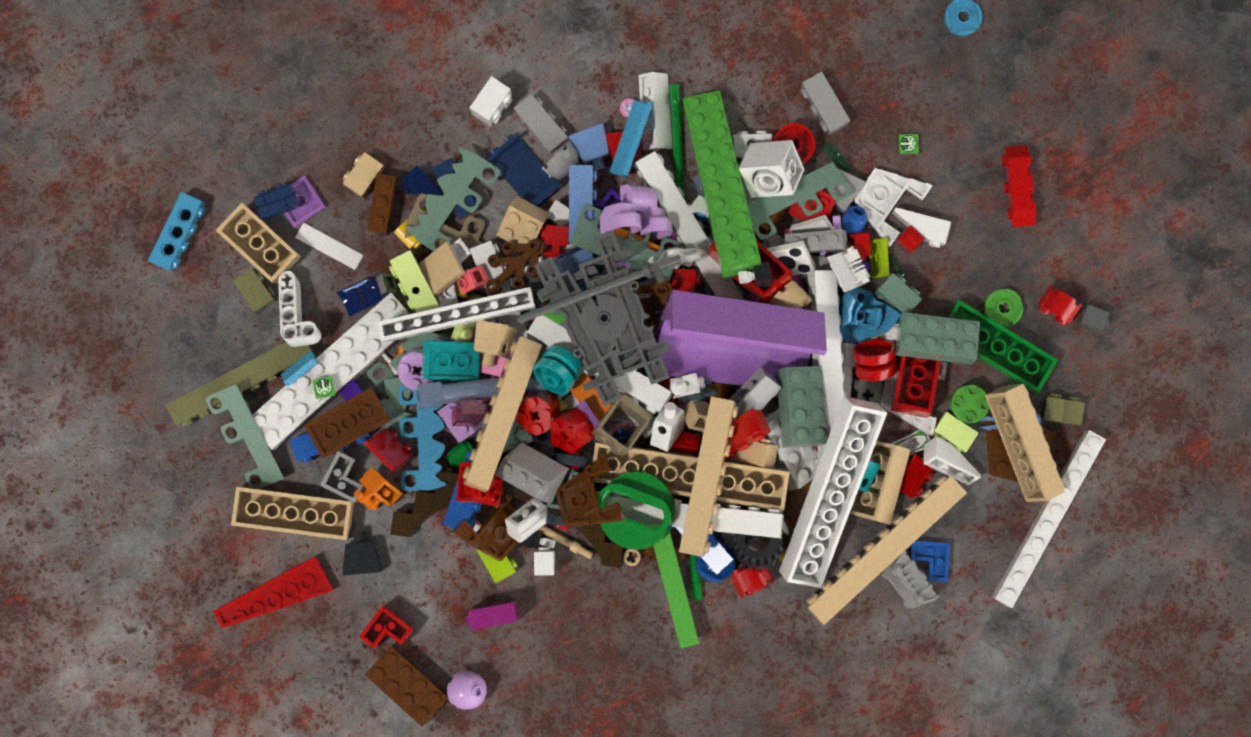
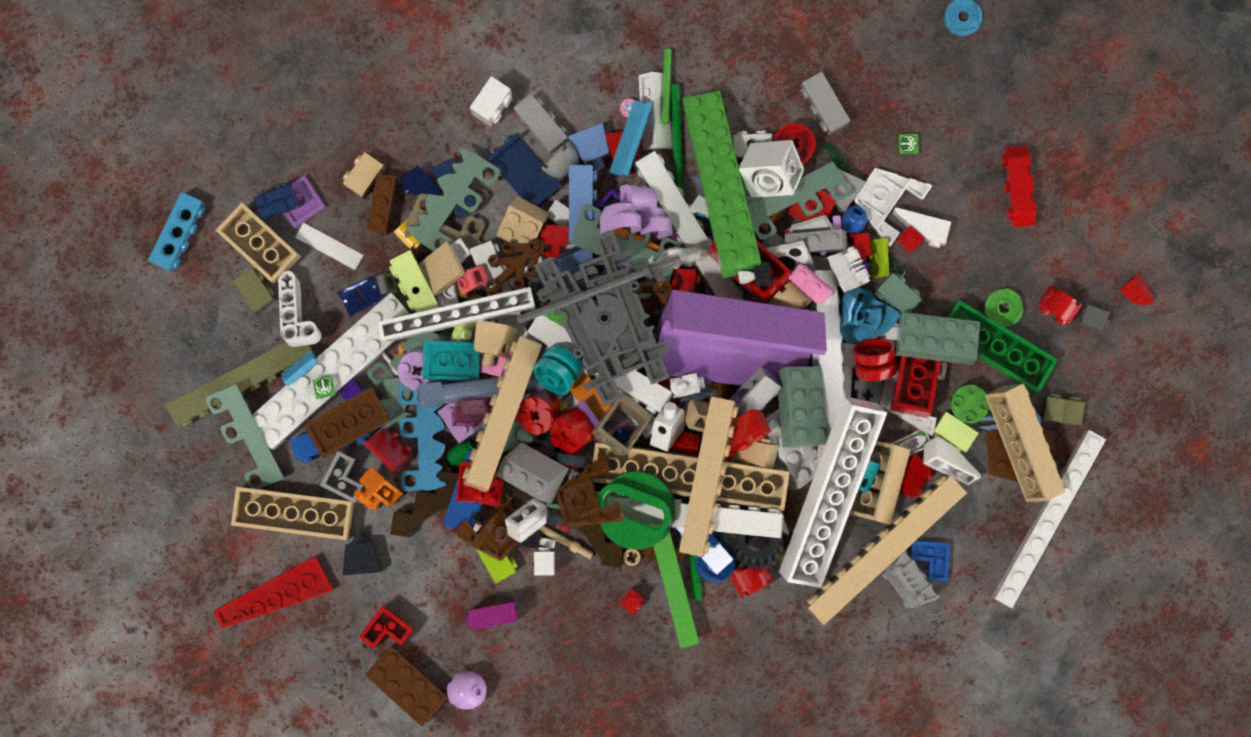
(632, 601): none -> red brick
(666, 86): none -> bright green bar
(811, 284): none -> bright pink brick
(1137, 290): none -> red brick

